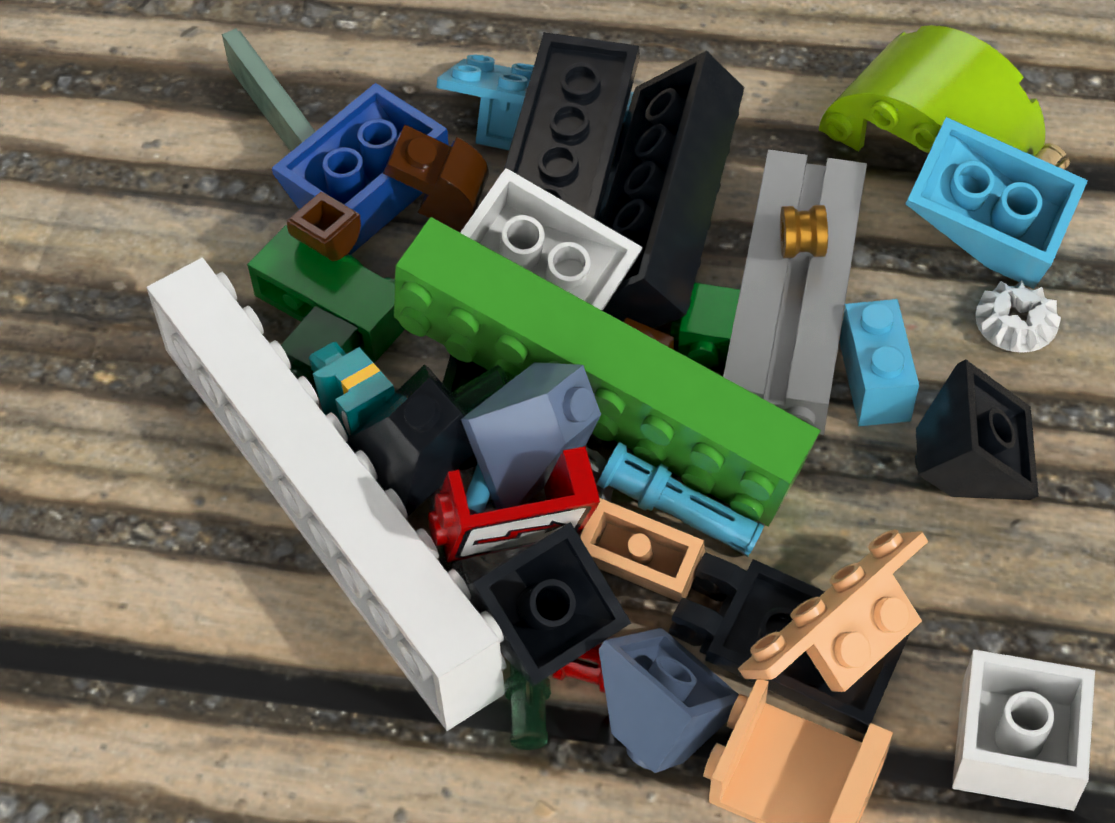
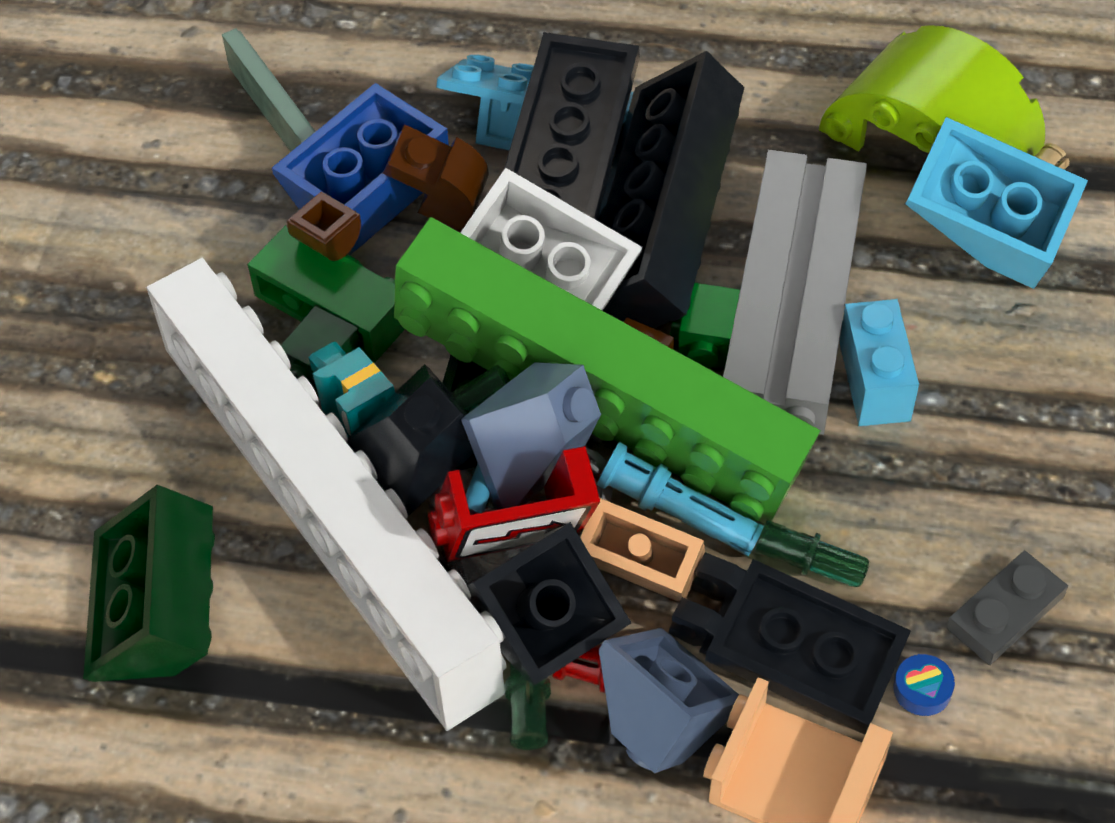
(150, 589): none -> dark green slope
(803, 231): pearl gold wheel -> none
(811, 554): none -> clear green axle
(850, 622): light nougat bracket -> none
(923, 685): none -> blue tile
(977, 439): black slope -> none
(1007, 607): none -> dark grey plate
(1010, 331): white gear -> none
(1024, 730): white brick -> none

